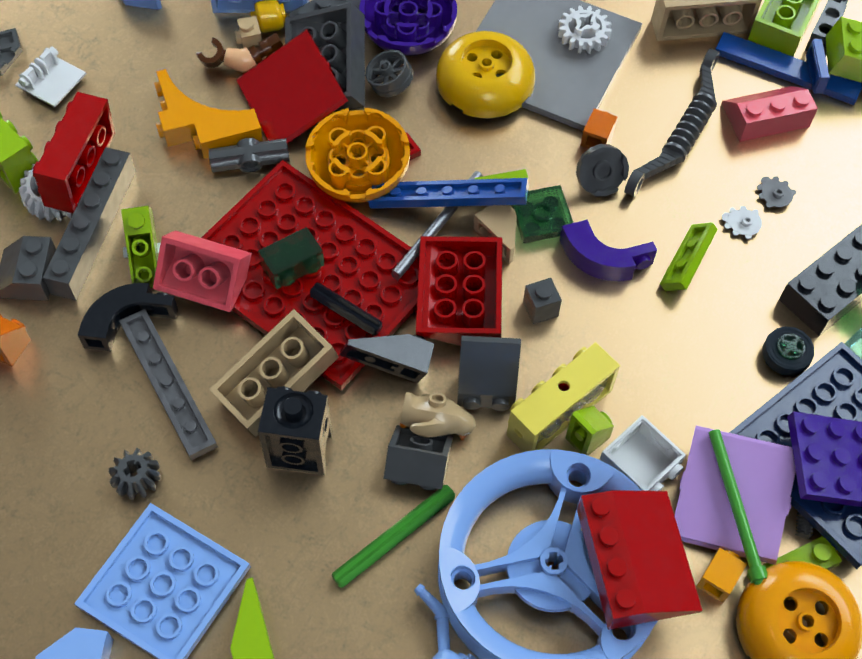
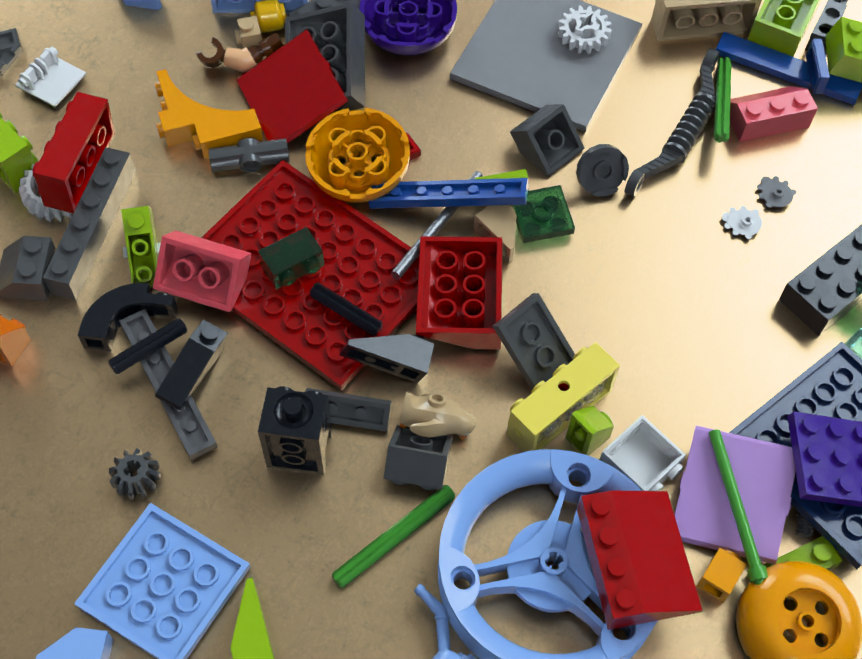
(147, 346): none -> black axle
(192, 364): none -> black slope
(287, 357): tan brick -> none
(358, 410): none -> dark grey plate
(394, 77): dark grey wheel -> none
(469, 73): yellow brick -> none
(488, 372): dark grey slope -> none
(534, 340): none -> dark grey plate
(542, 300): dark grey brick -> none
(548, 138): none -> dark grey slope
(598, 129): orange brick -> none
(601, 260): dark purple arch -> none
(688, 256): lime plate -> none
(723, 99): none -> bright green axle
(787, 340): black wheel -> none

